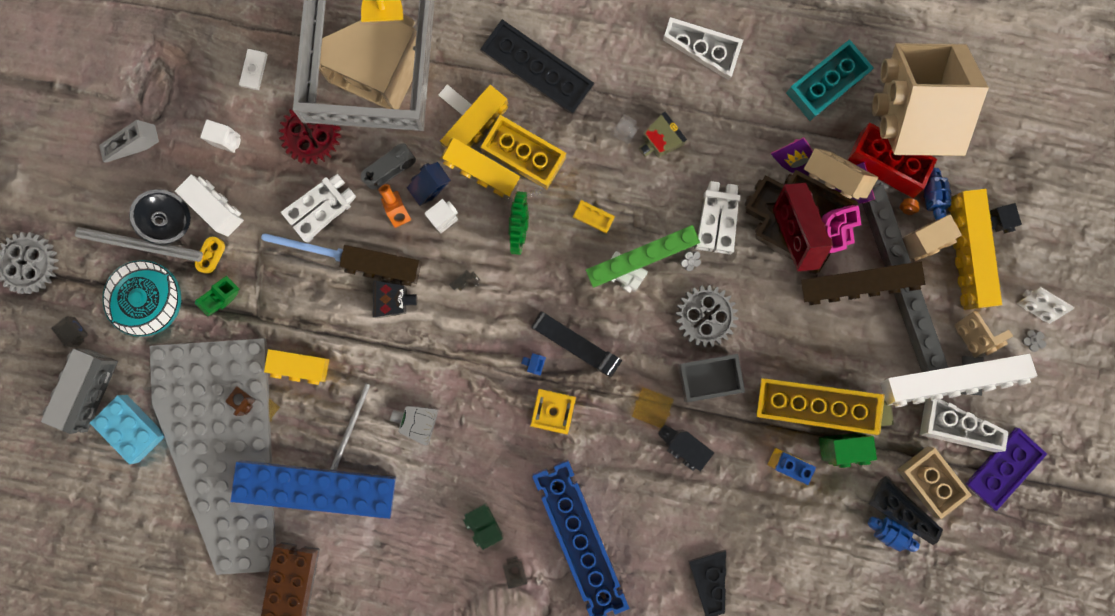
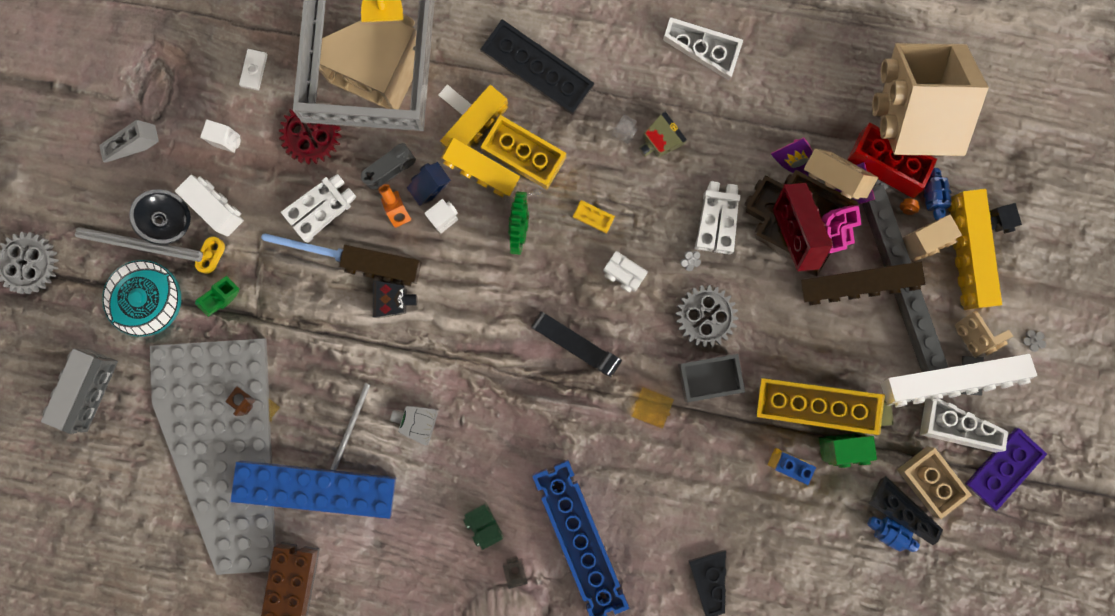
(70, 332): clear smoke brick -> none
(127, 429): medium azure brick -> none
(296, 366): yellow brick -> none
(462, 281): clear smoke bracket -> none
(534, 364): blue tile -> none
(553, 422): yellow piece -> none
(642, 256): bright green plate -> none
(686, 446): black hinge -> none
(829, 80): teal brick -> none
(1044, 305): white hinge -> none

